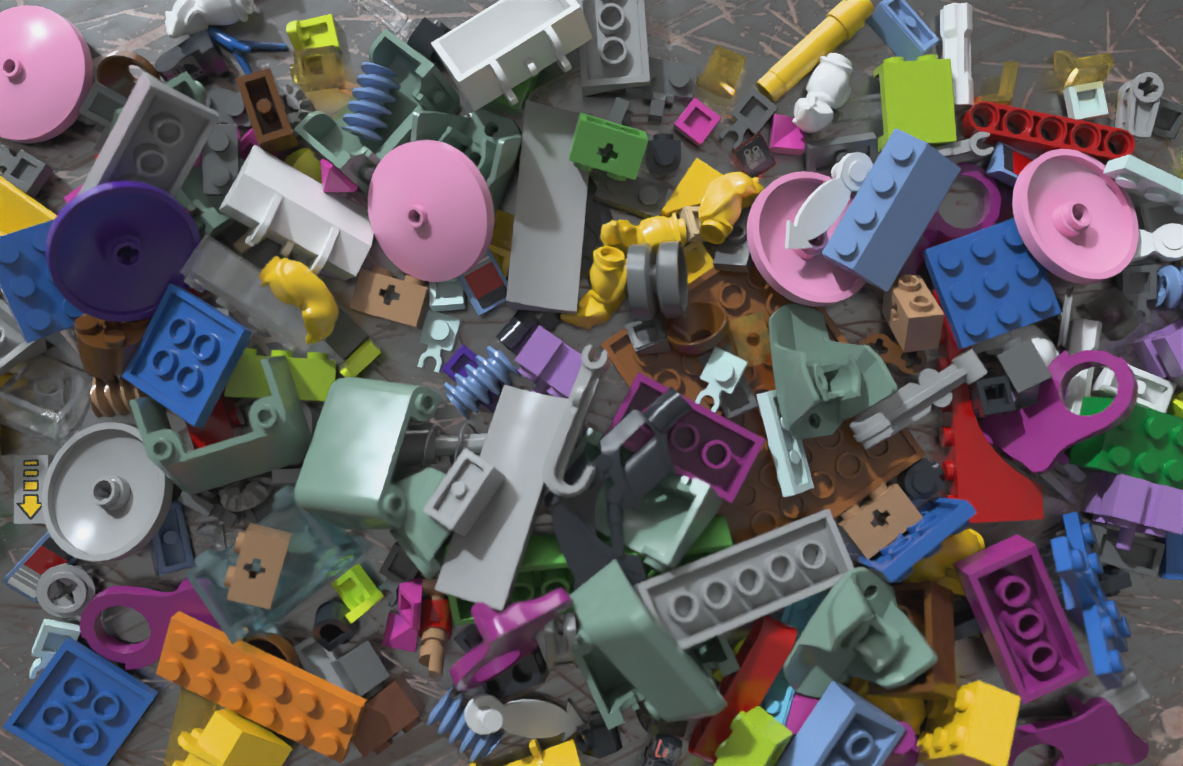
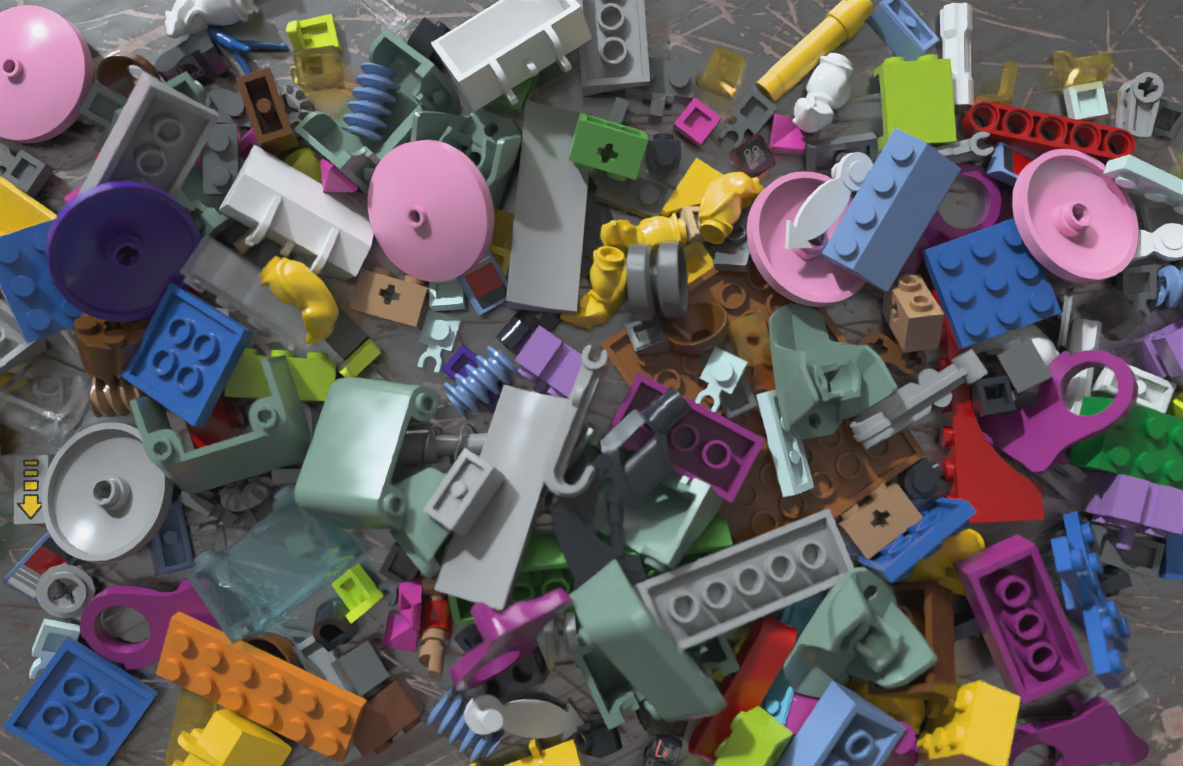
(259, 586): medium nougat brick -> none

